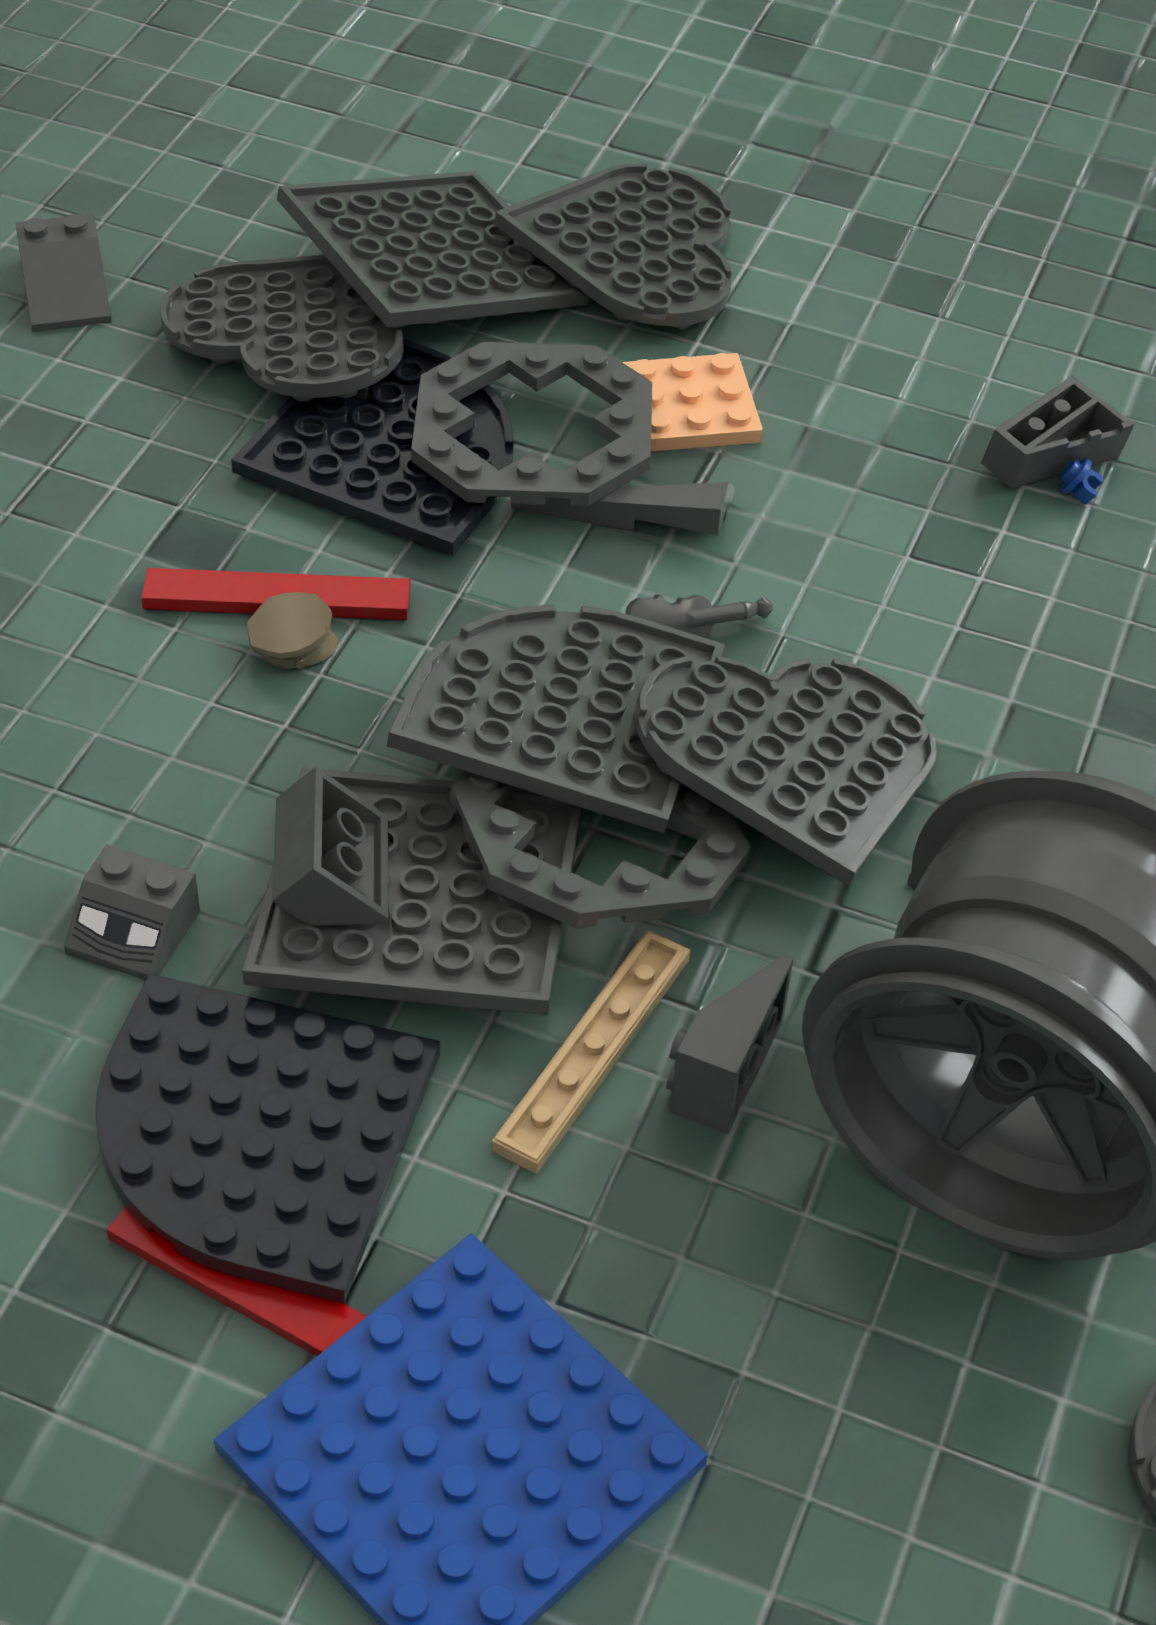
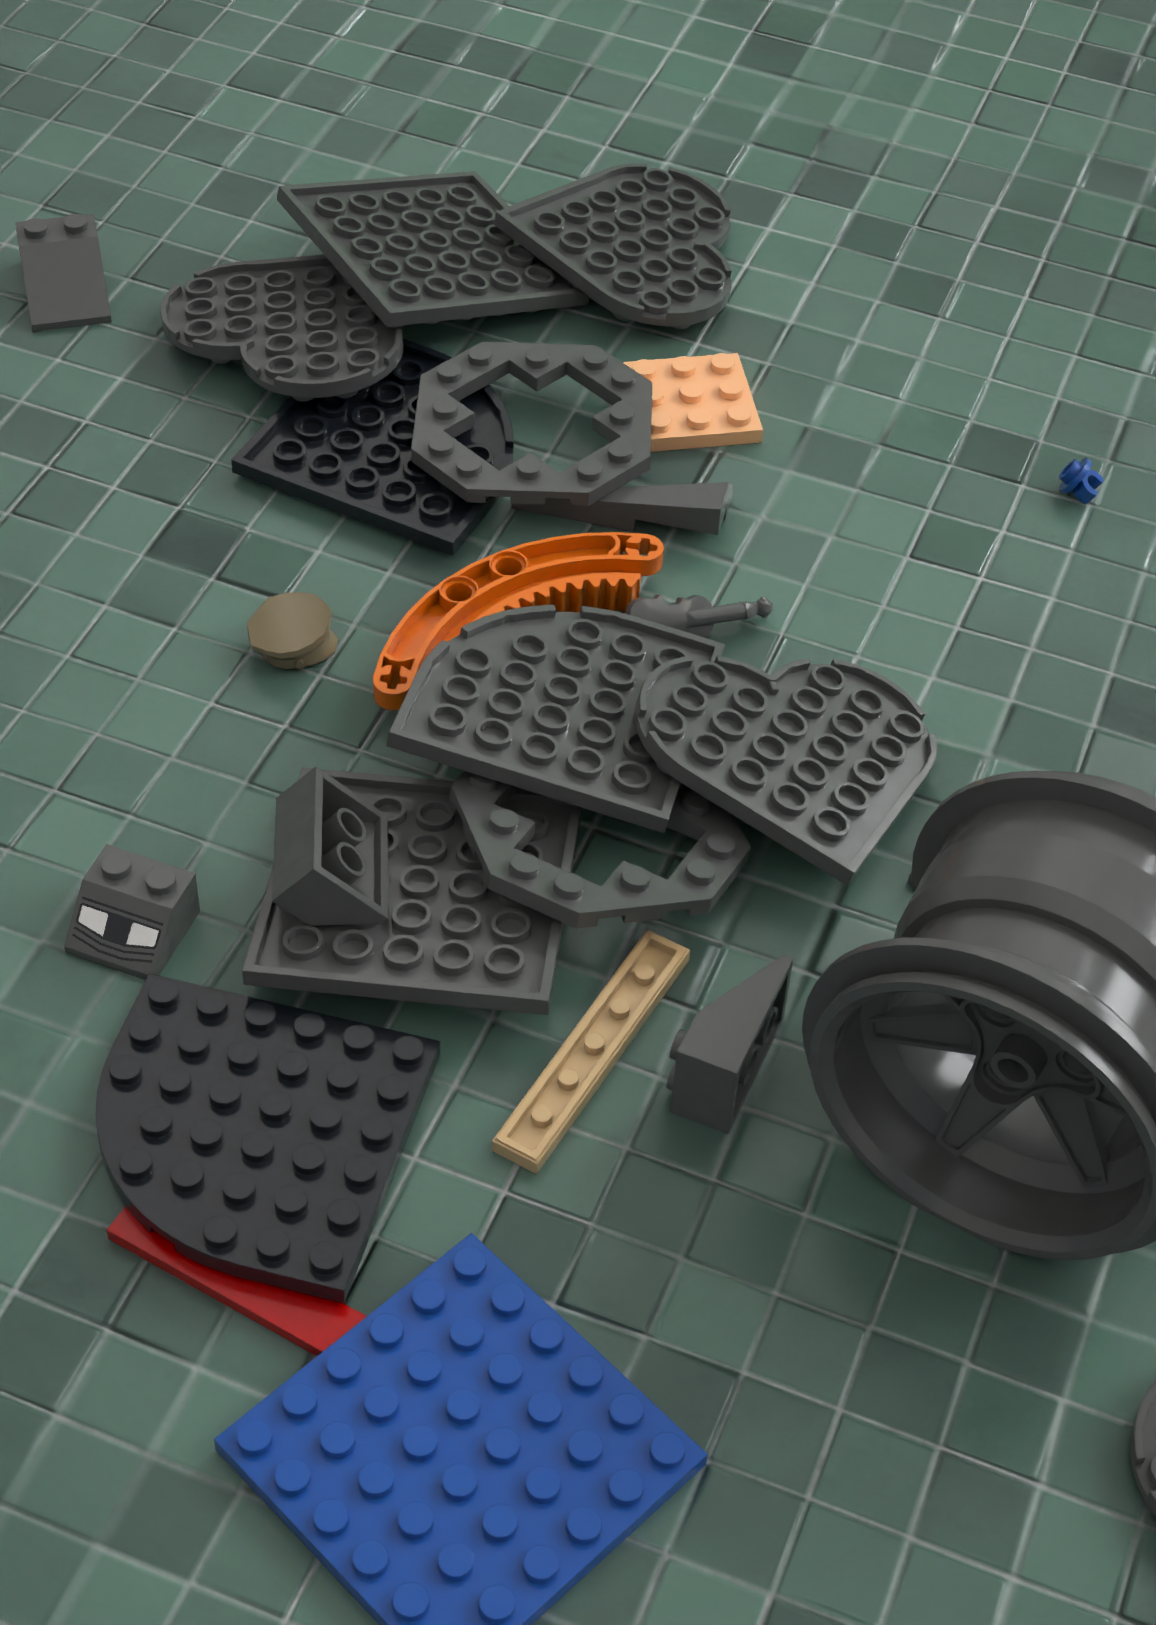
(249, 590): red tile -> none
(548, 571): none -> orange gear
(1054, 431): dark grey wedge -> none

